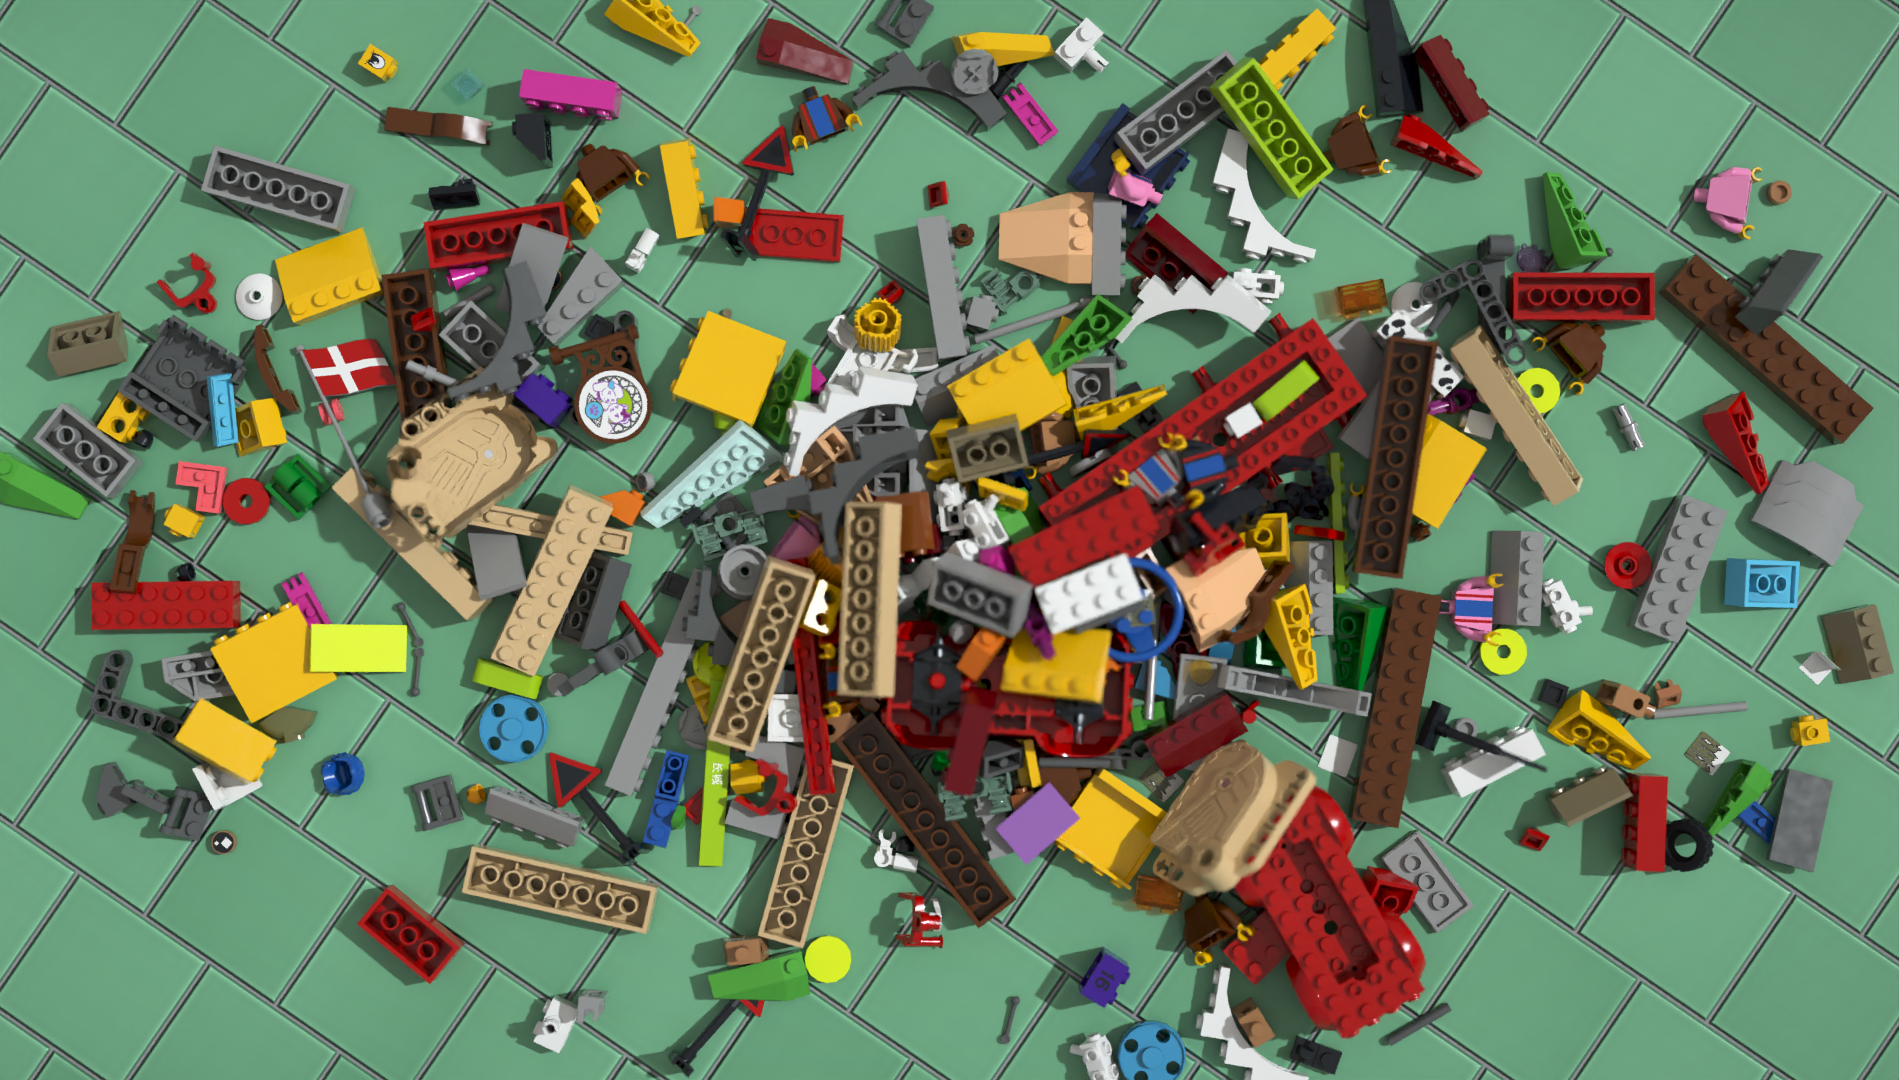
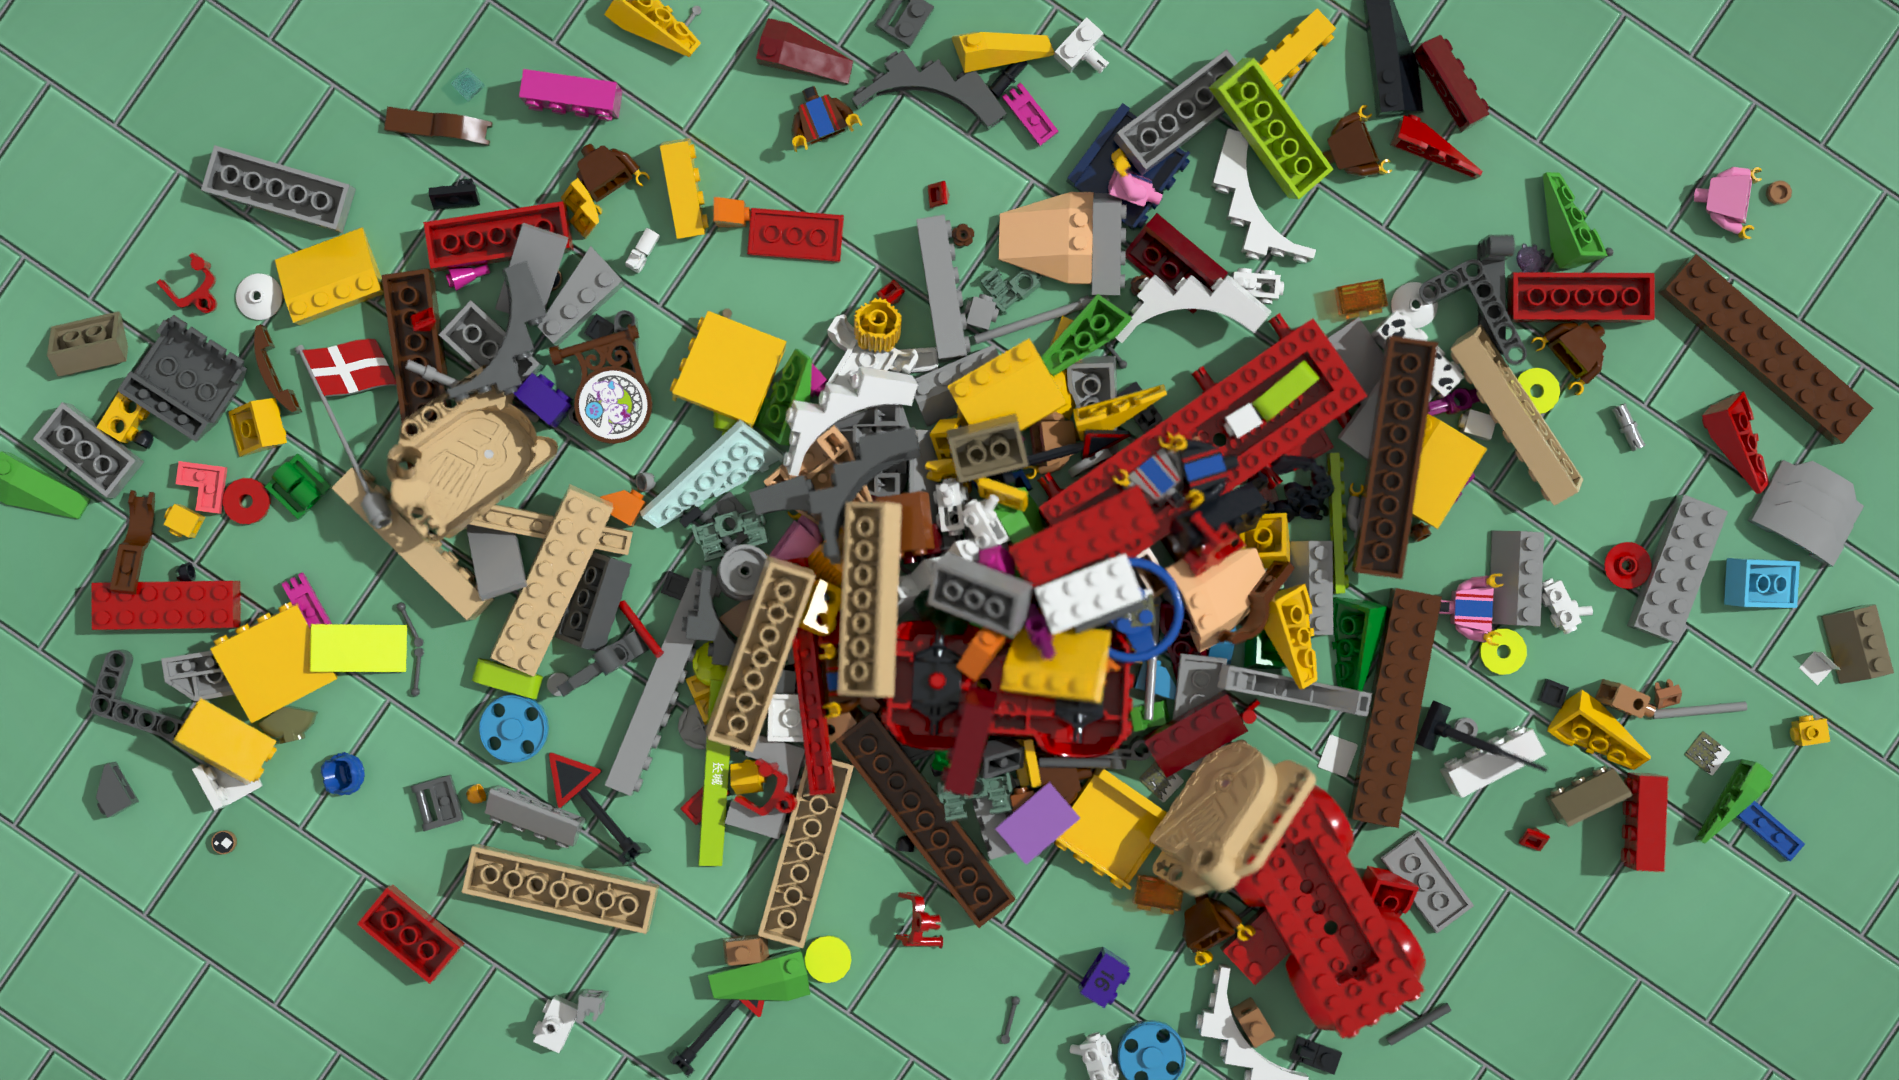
(147, 796): dark grey plate -> none
(192, 817): dark grey plate -> none
(222, 409): medium azure tile -> none
(336, 409): coral wheel -> none
(378, 63): yellow brick -> none
(475, 297): light grey piece -> none
(535, 134): black slope -> none
(666, 798): blue slope -> none
(678, 818): bright green tile -> none
(769, 157): black piece -> none
(900, 861): white bar -> none
(937, 907): white piece -> none
(961, 631): light grey tile -> none
(974, 71): light grey tile -> none
(1201, 671): clear yellow piece -> none
(1318, 532): red tile -> none
(1441, 314): dark grey bar -> none
(1703, 845): black tyre -> none
(1776, 288): dark grey slope -> none
(1799, 820): dark grey tile -> none

